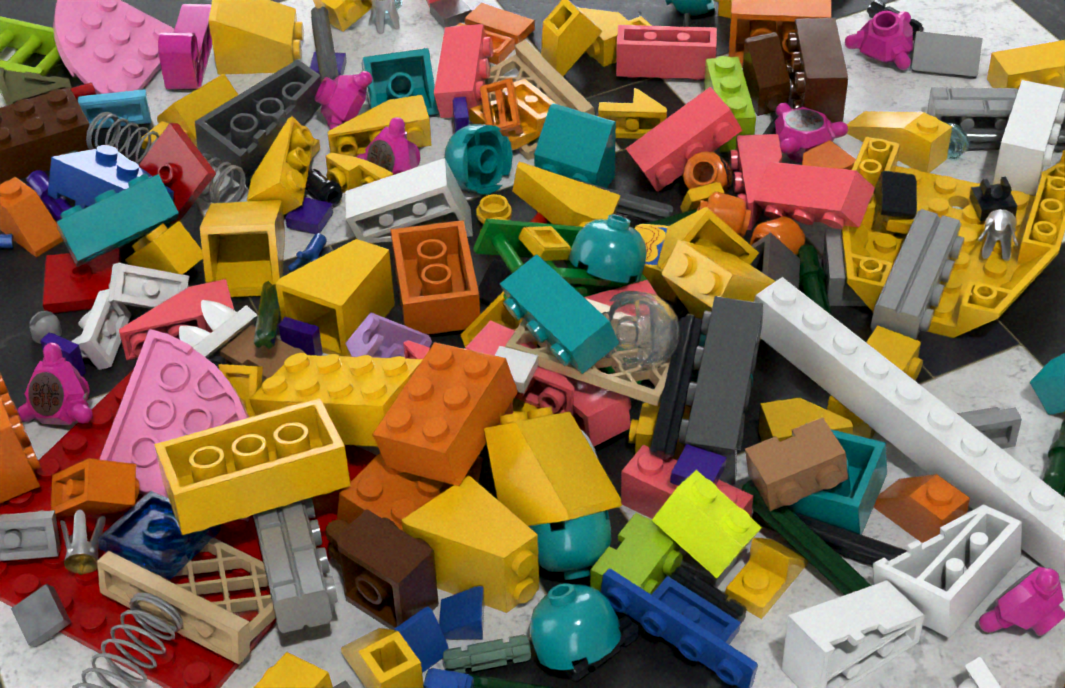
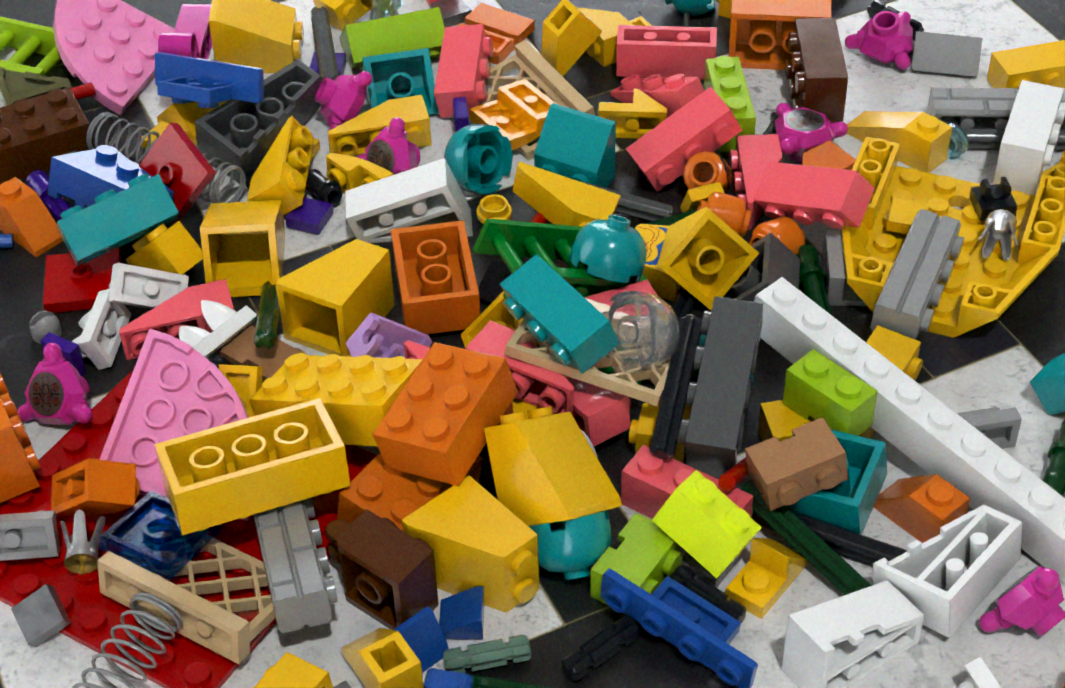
(126, 105): medium azure plate -> none
(206, 80): none -> blue bracket
(301, 336): dark purple tile -> none
(310, 253): blue bar -> none
(392, 35): none -> lime slope
(505, 126): orange tile -> none
(521, 366): white tile -> none
(545, 243): yellow tile -> none
(573, 625): teal cylinder -> none
(670, 91): none -> coral slope
(693, 458): dark purple tile -> none
(704, 272): yellow slope -> none
(734, 475): none -> red bar
(765, 73): reddish brown slope -> none
(824, 389): none -> lime brick
(896, 194): black slope -> none

